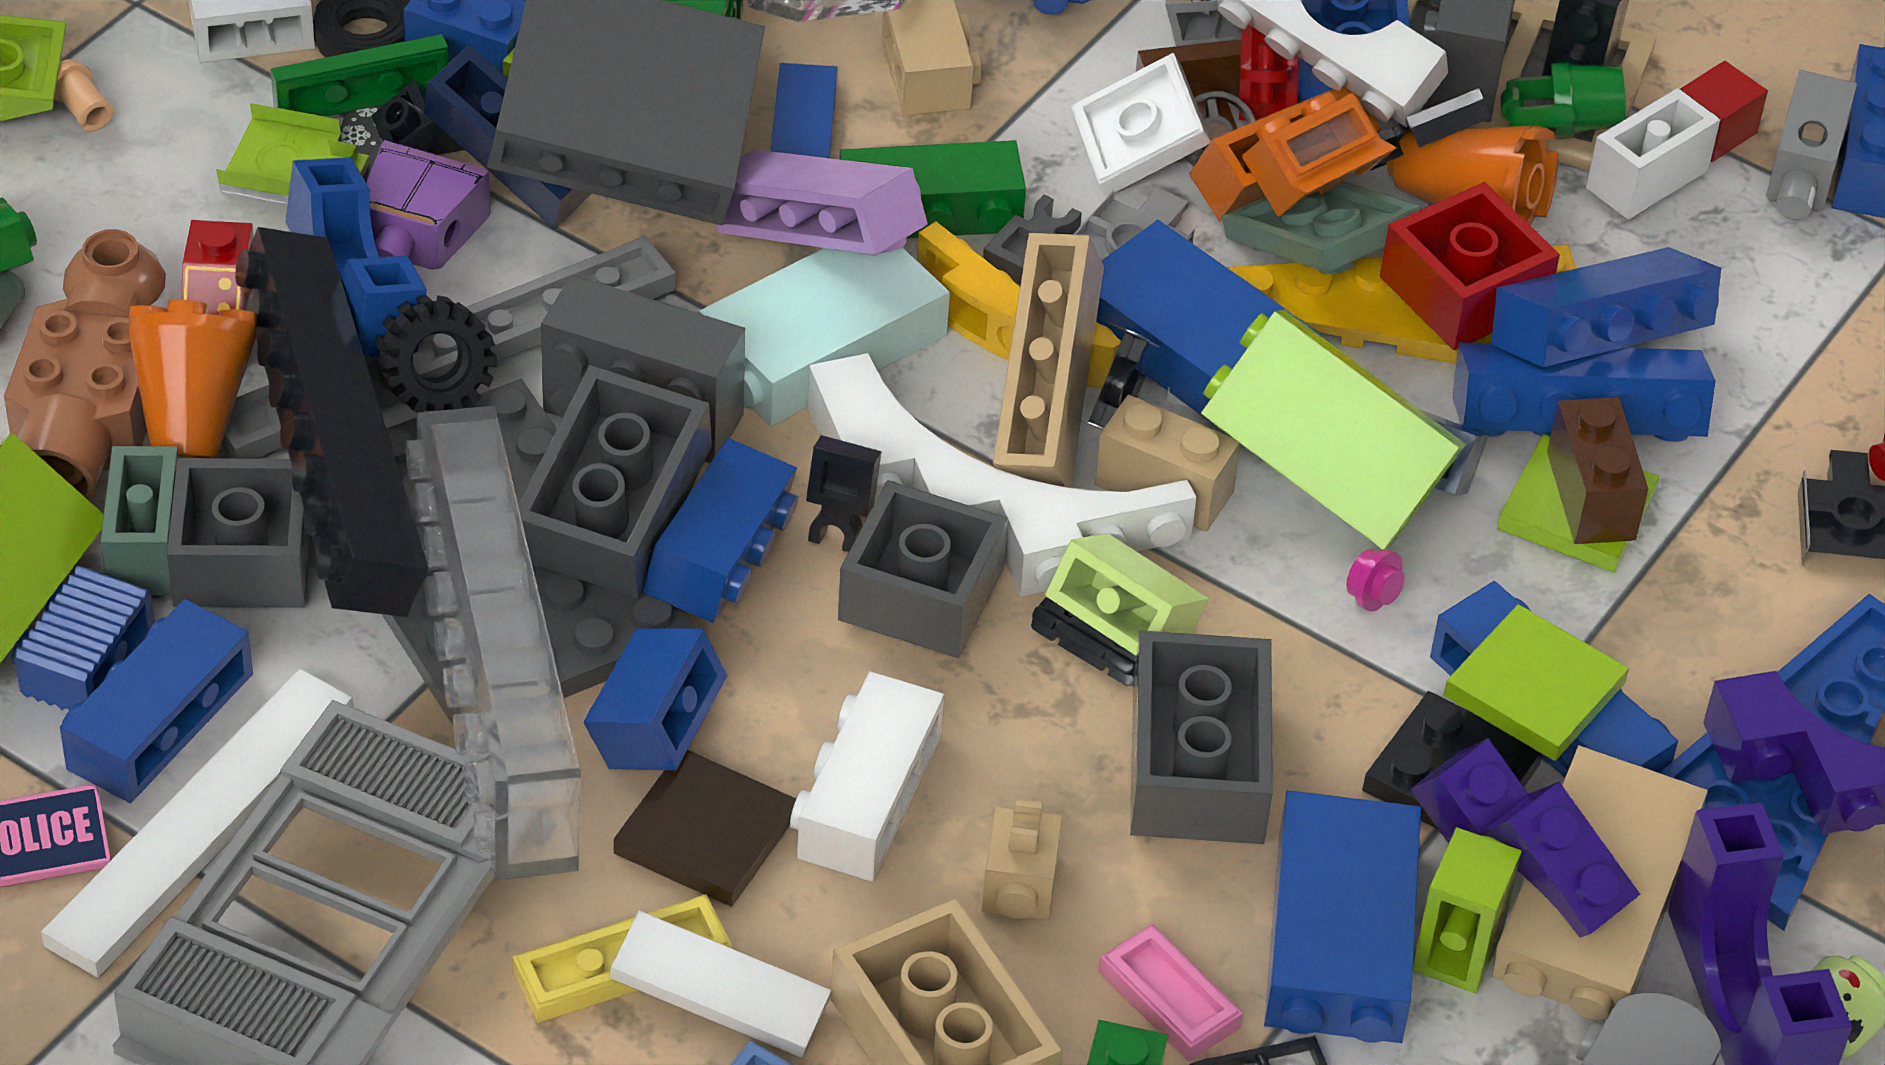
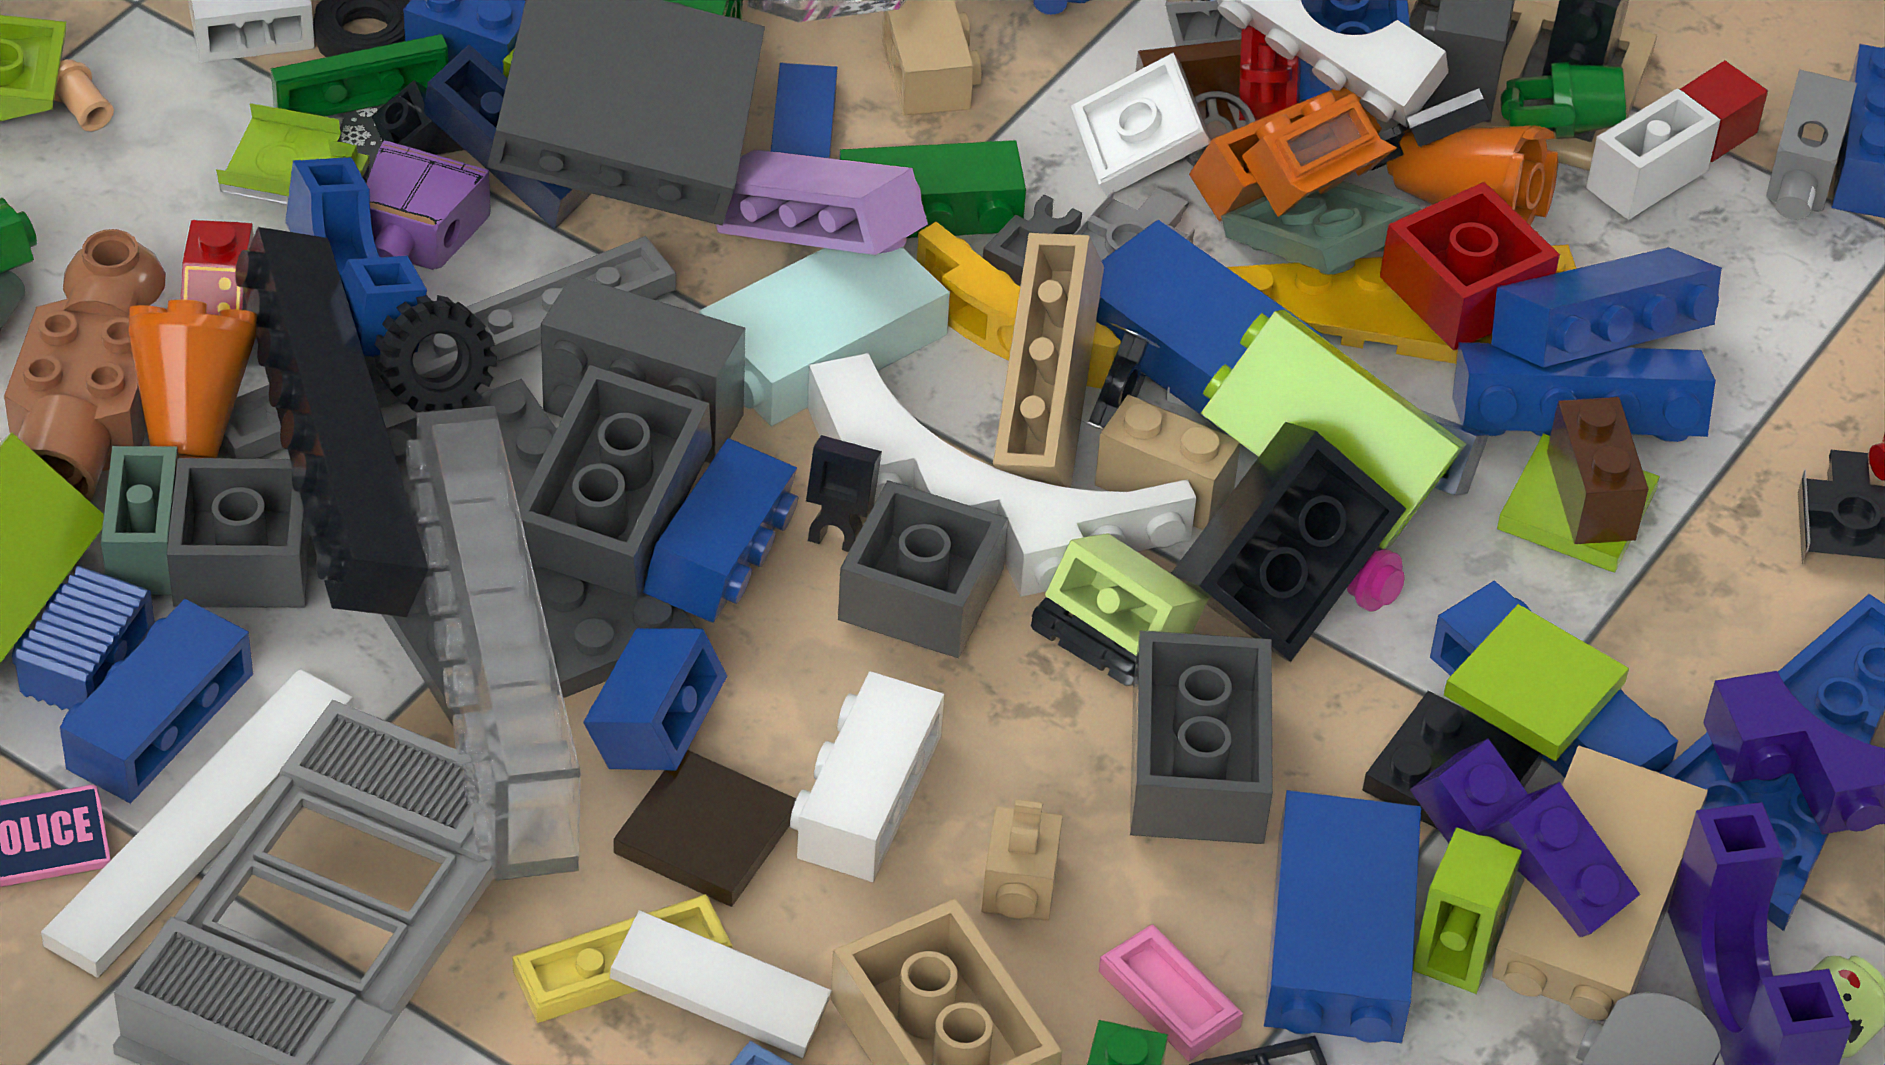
(1289, 539): none -> black slope

